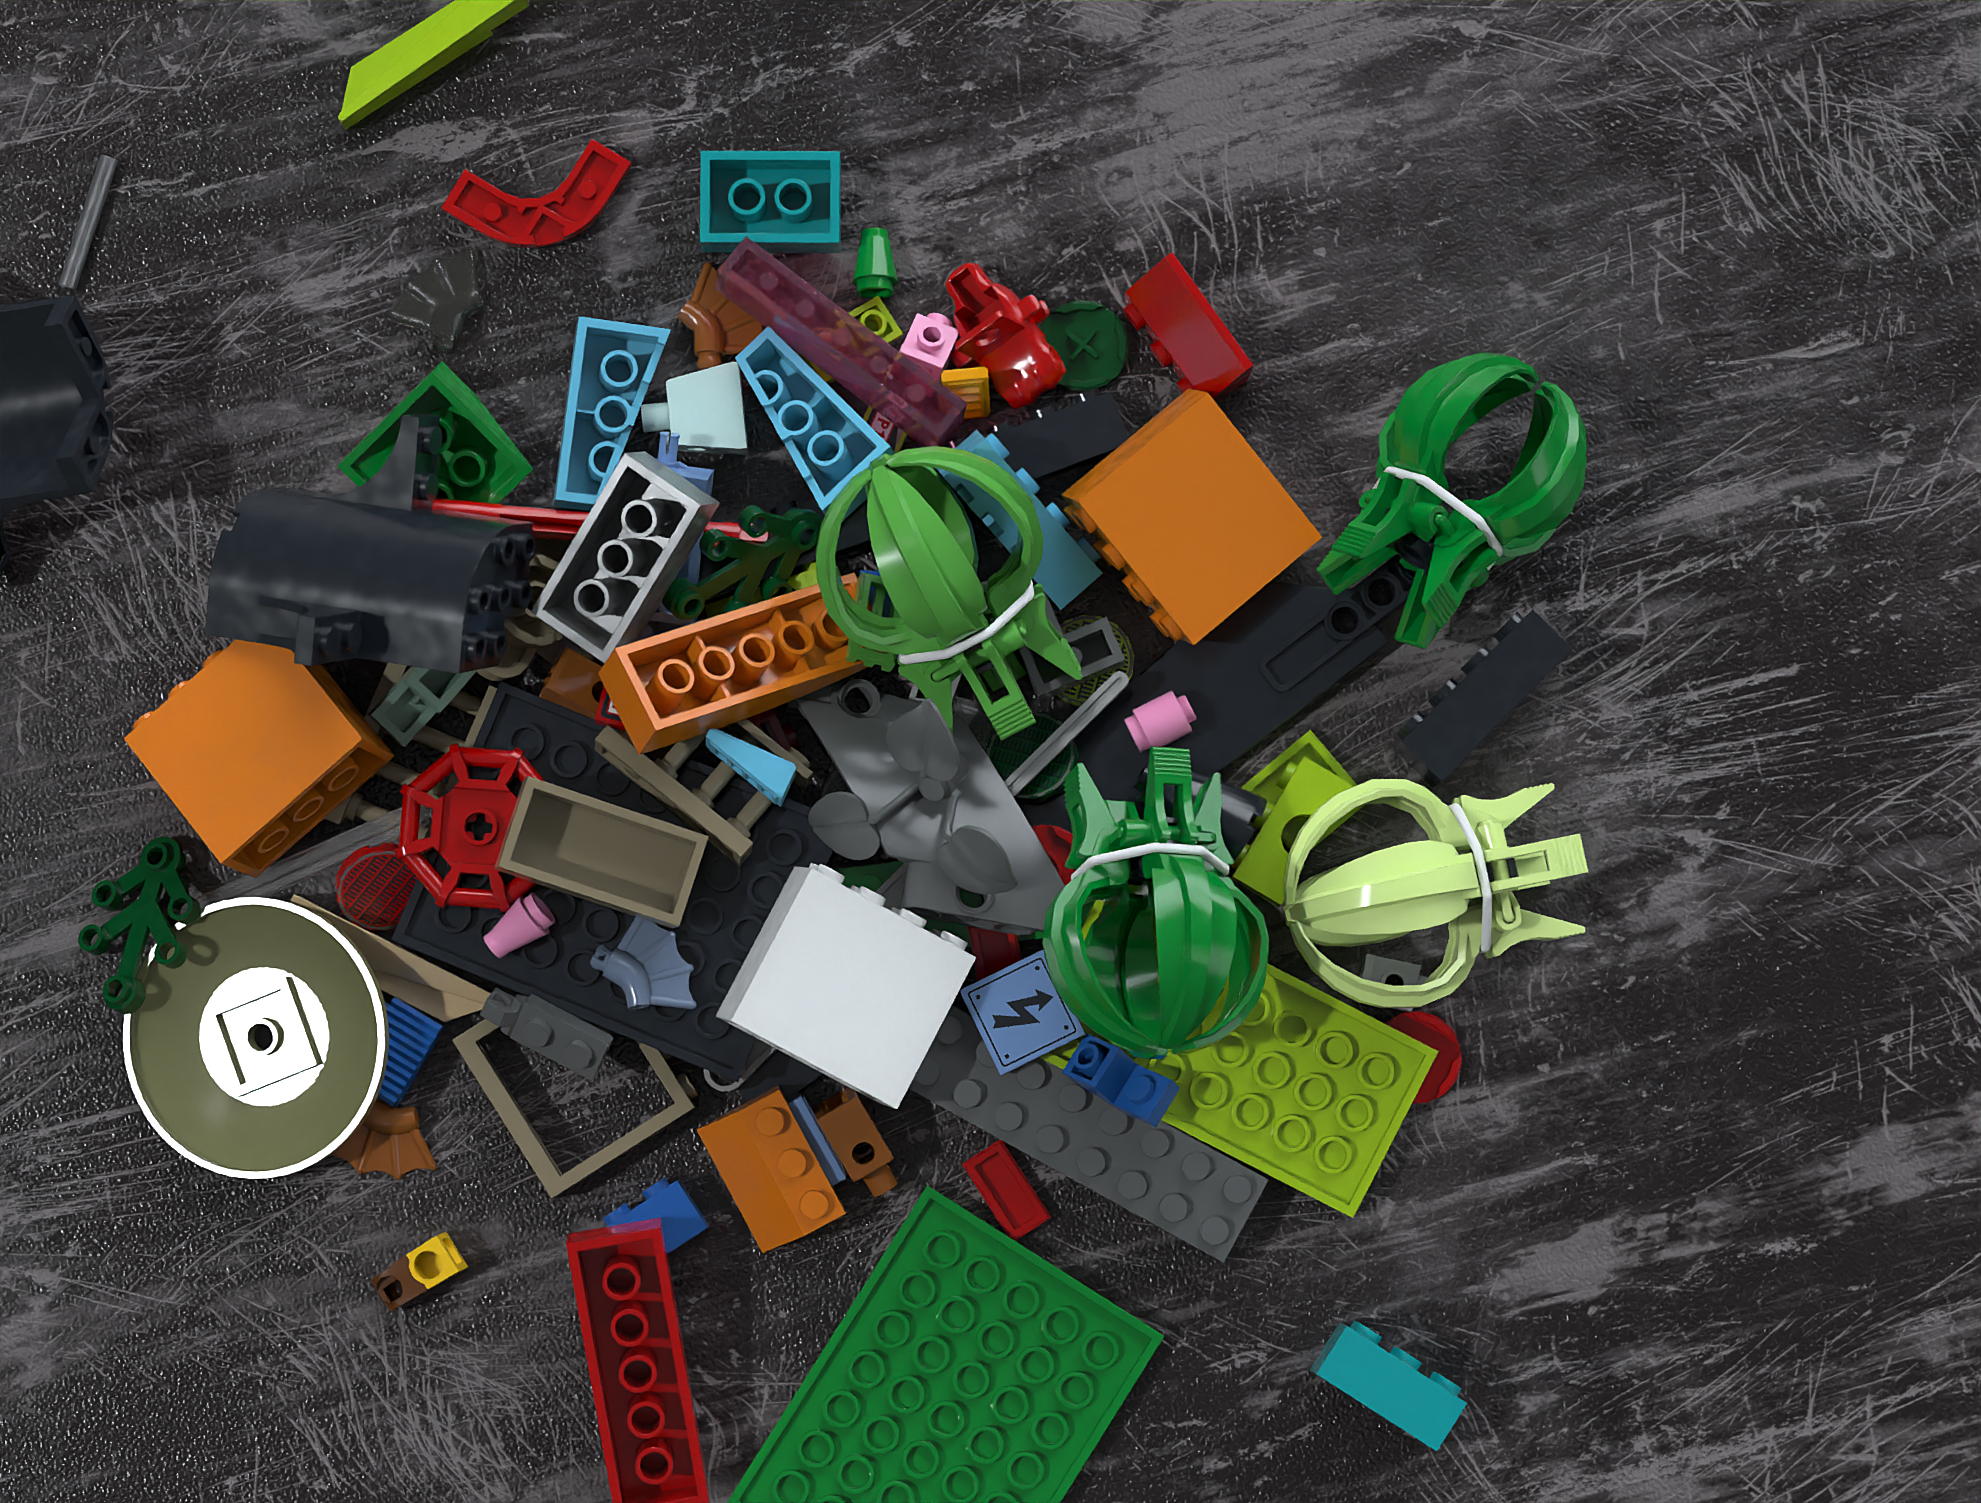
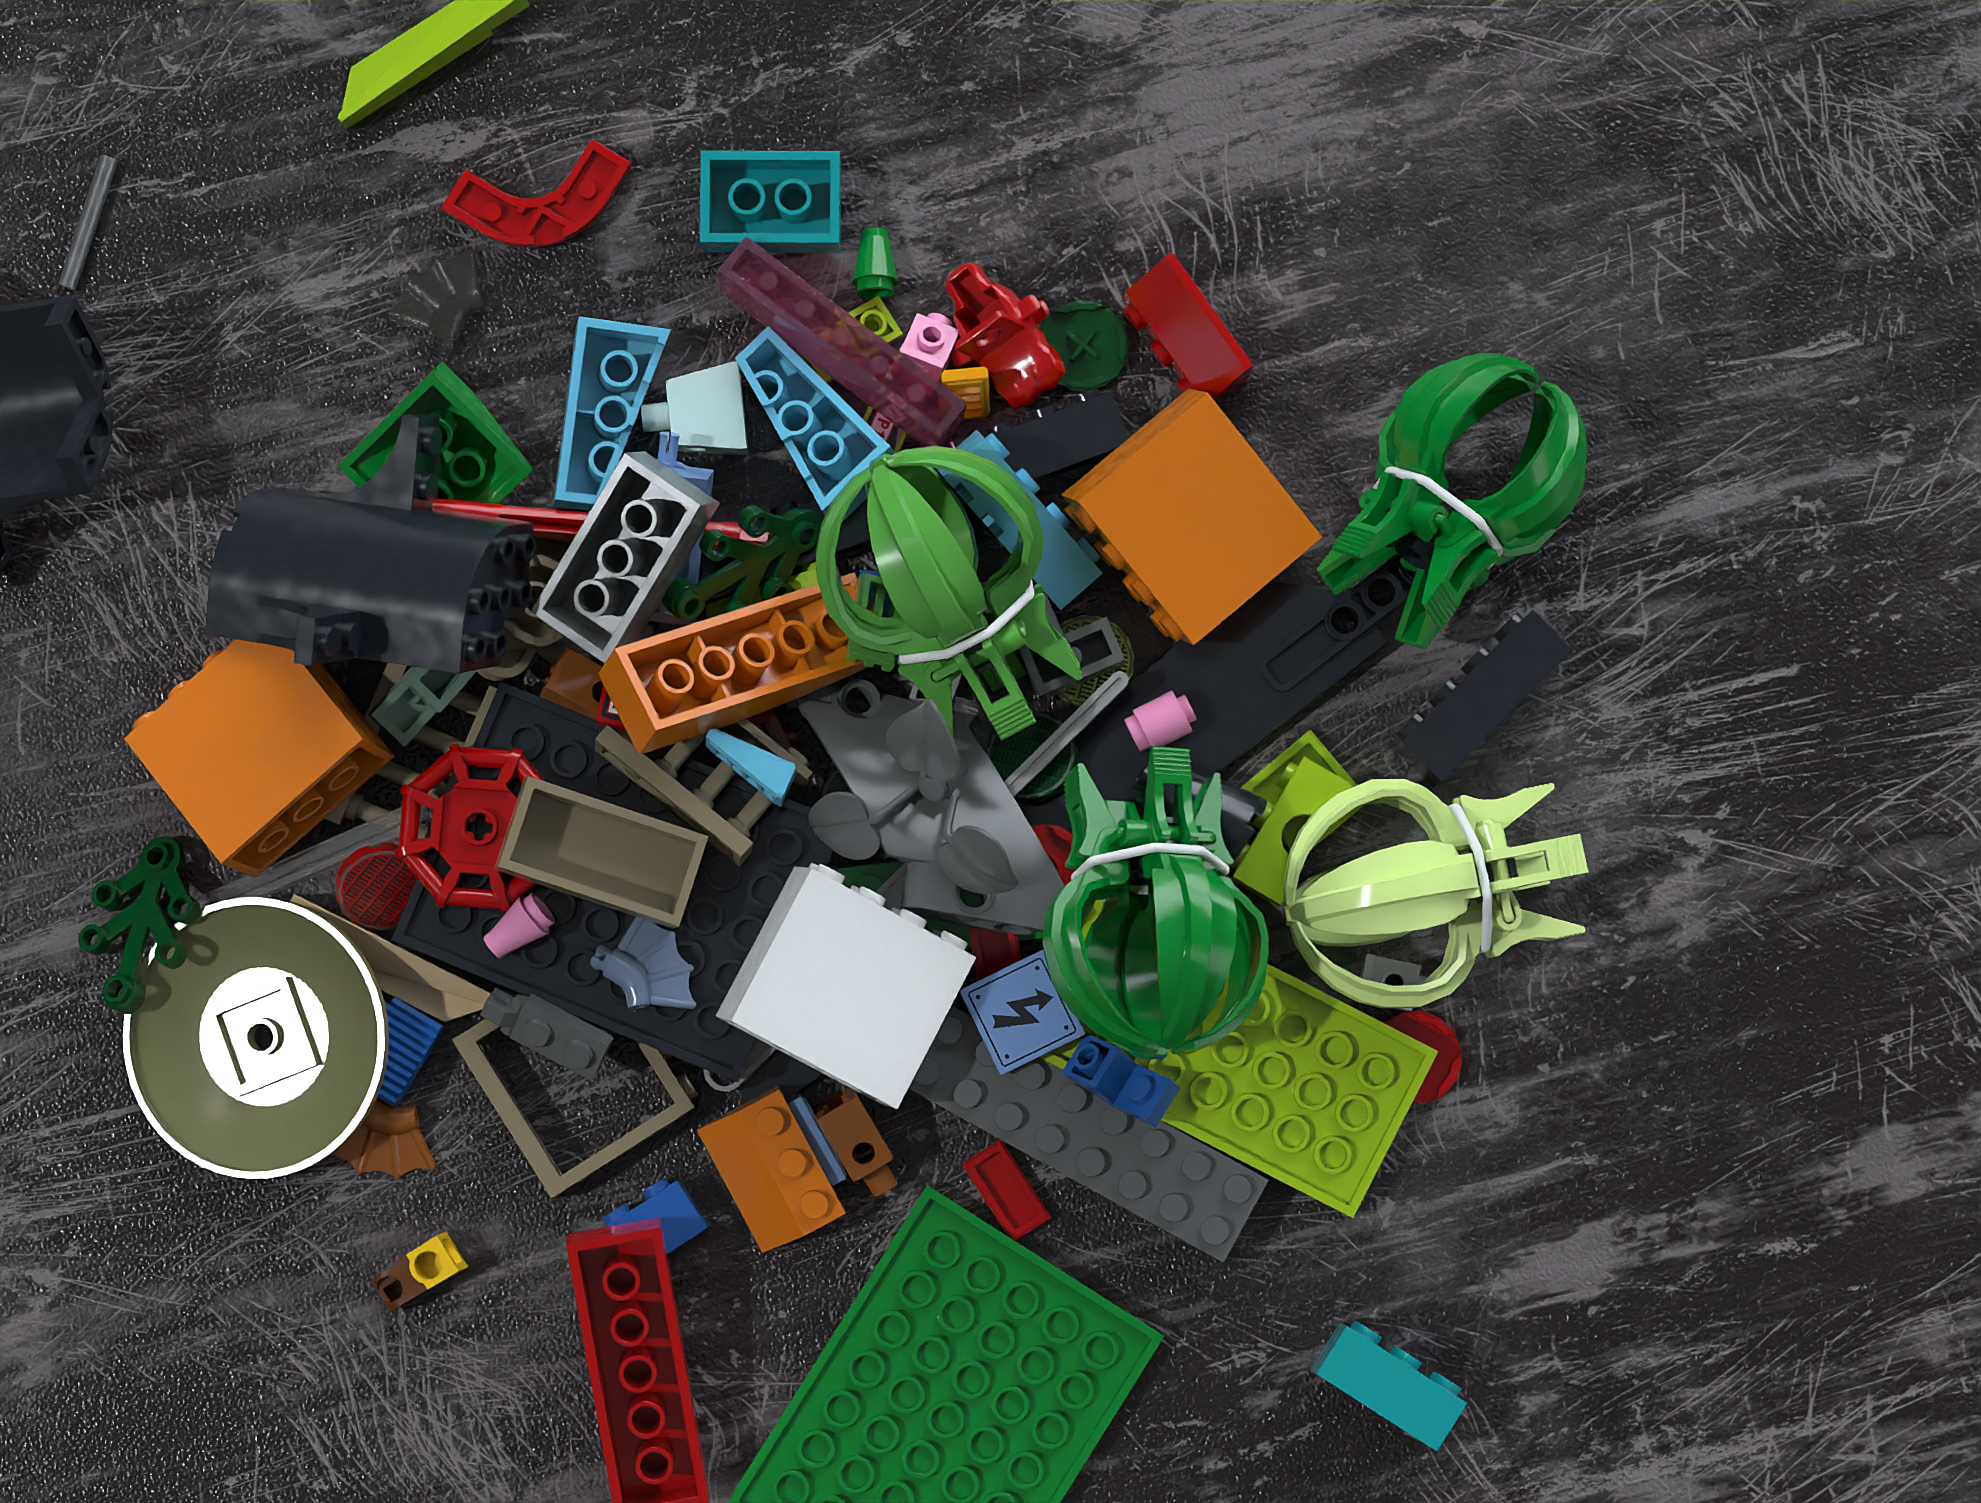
(716, 322): dark orange arm -> none

